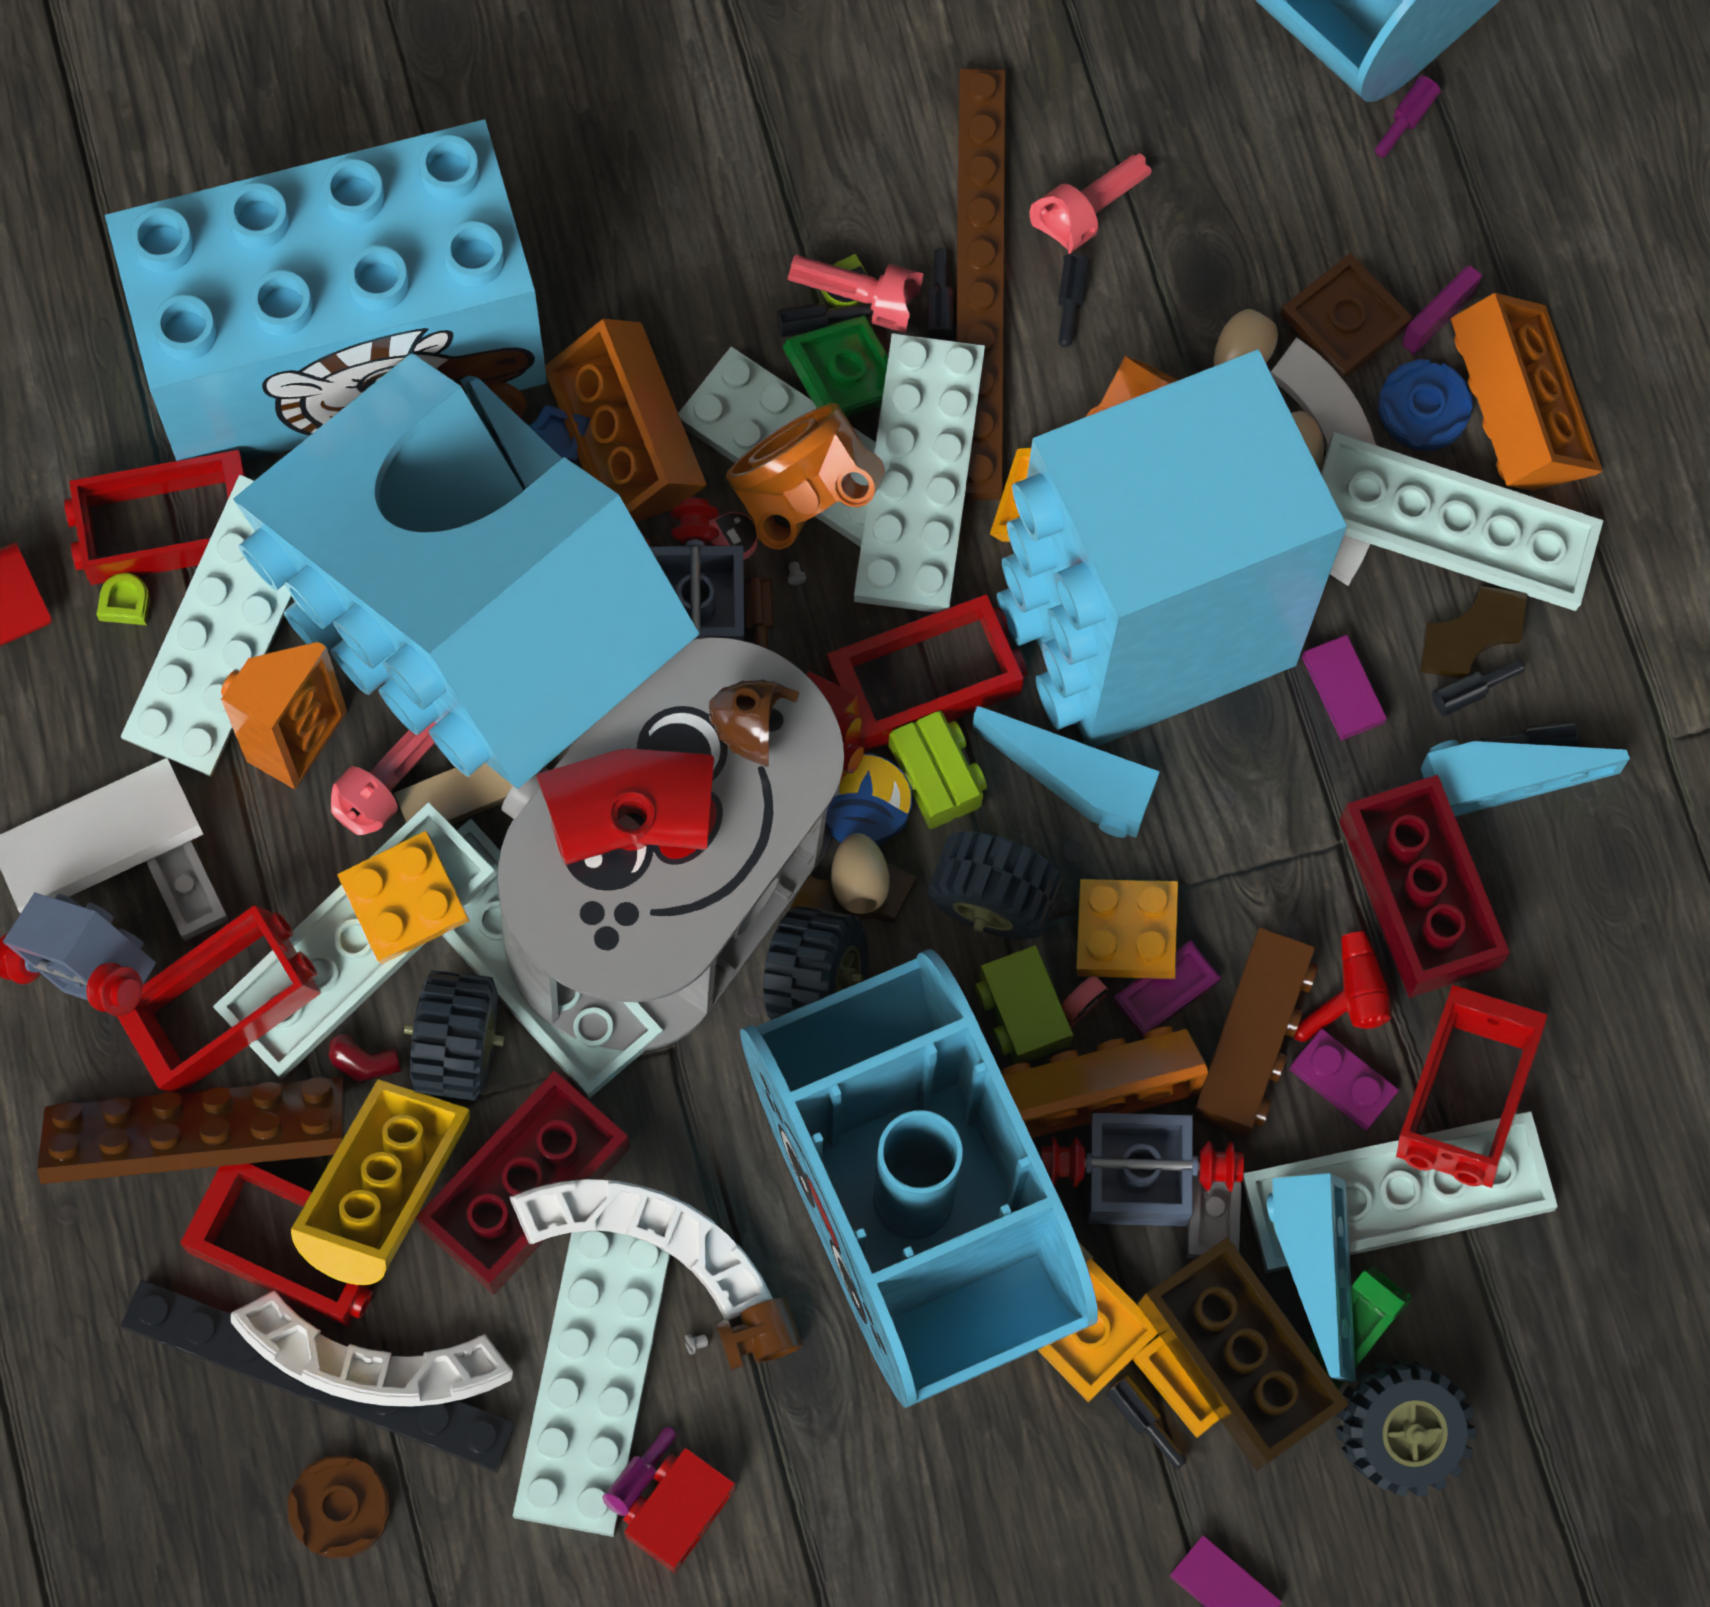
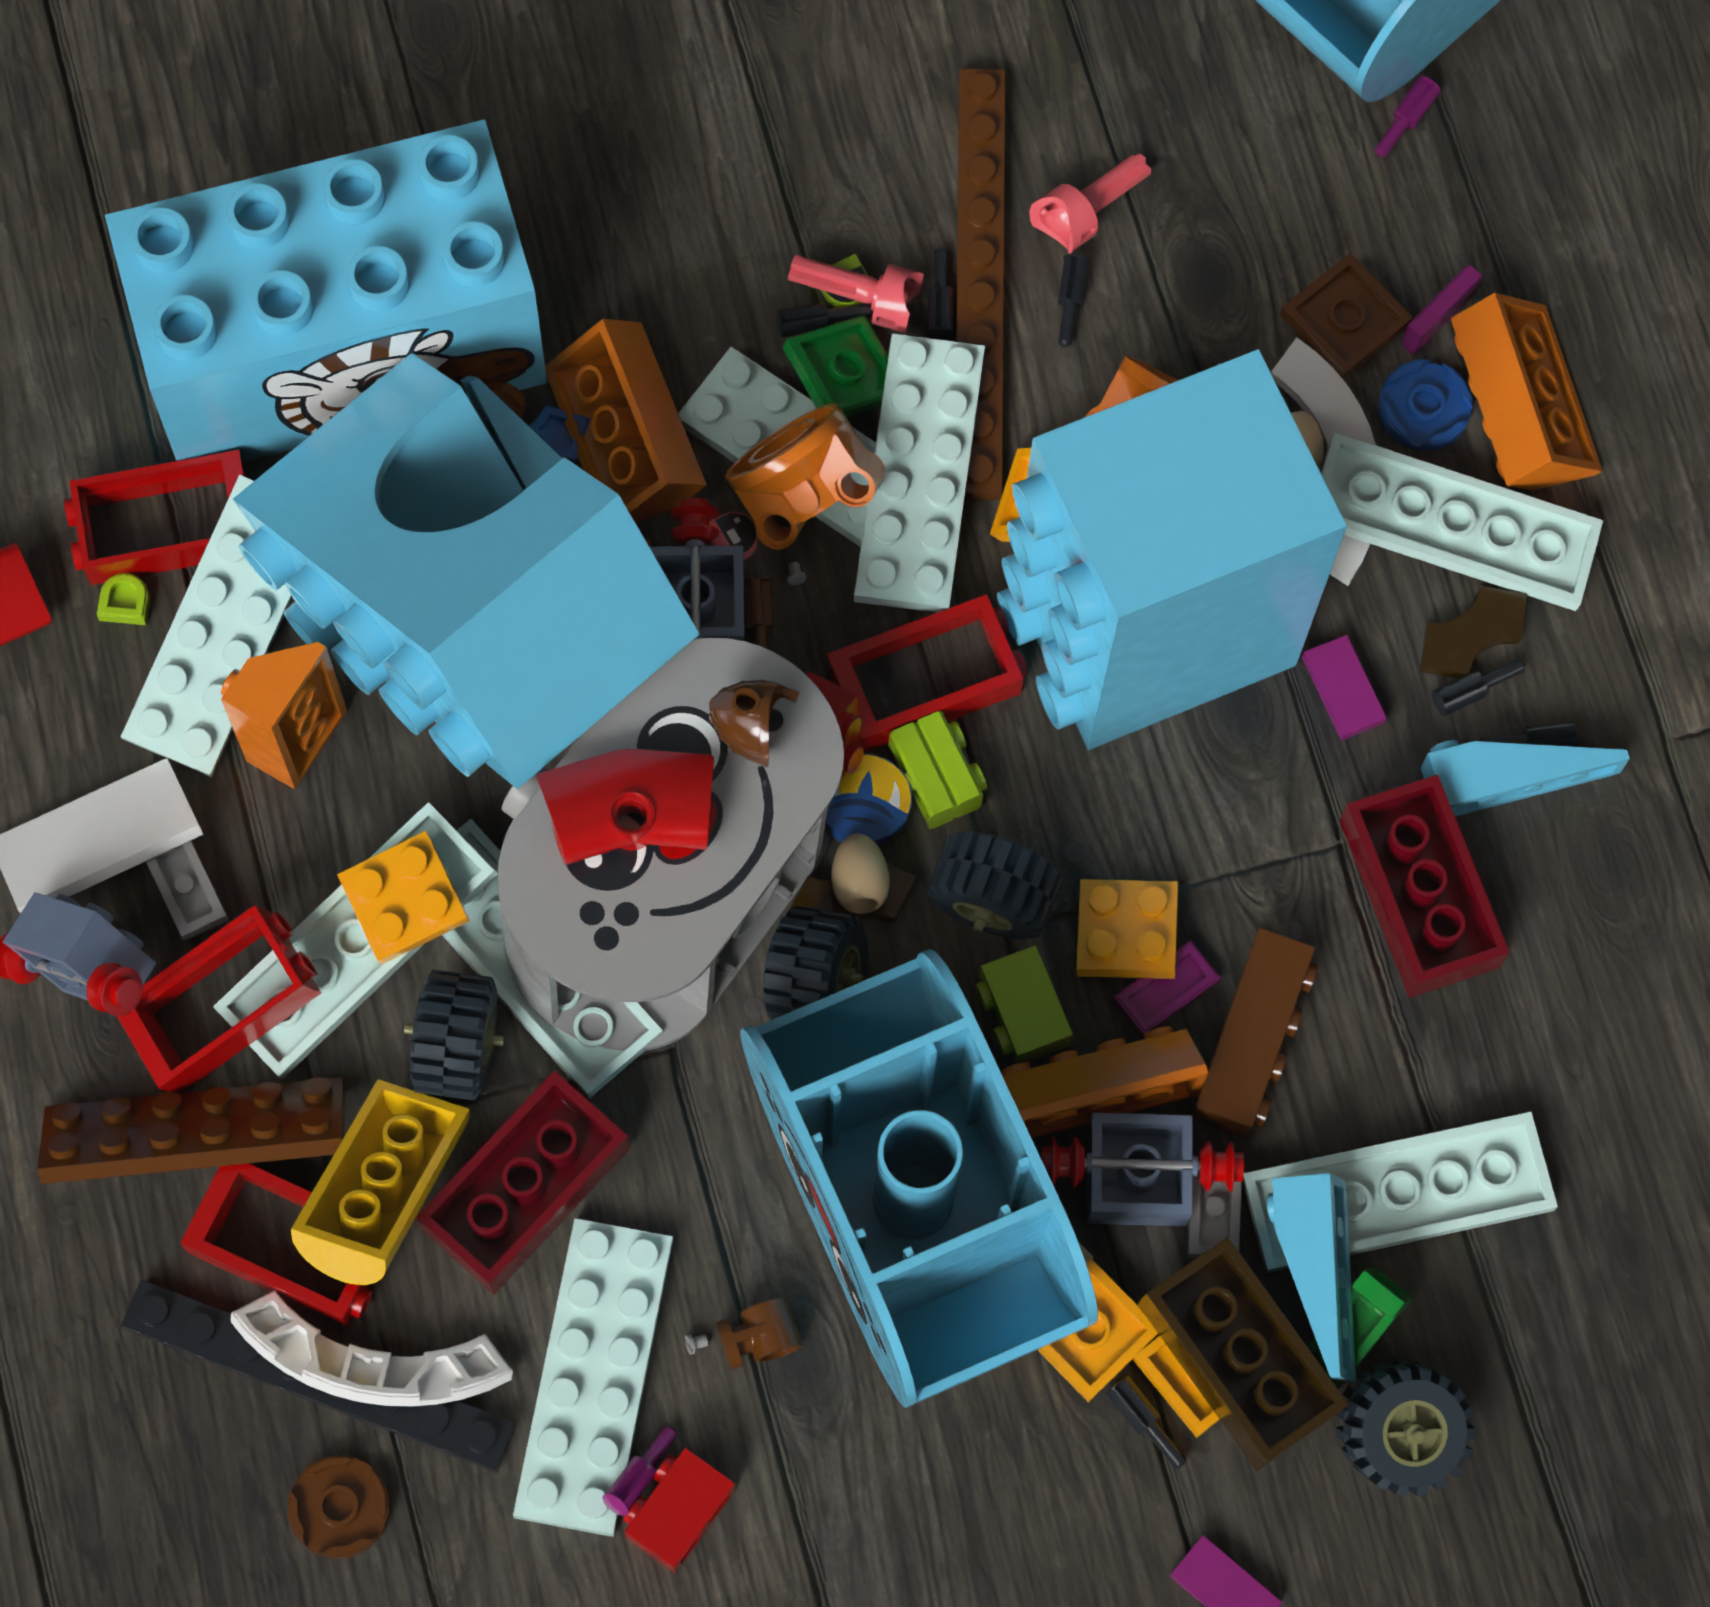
(360, 1064): dark red arm -> none
(371, 790): coral piece -> none
(455, 794): tan tile -> none
(650, 1217): white tile -> none
(1083, 999): coral tile -> none
(1088, 779): medium azure slope -> none
(1246, 333): tan animal -> none
(1343, 1079): magenta plate -> none
(1363, 994): red piece -> none
(1492, 1020): red window -> none

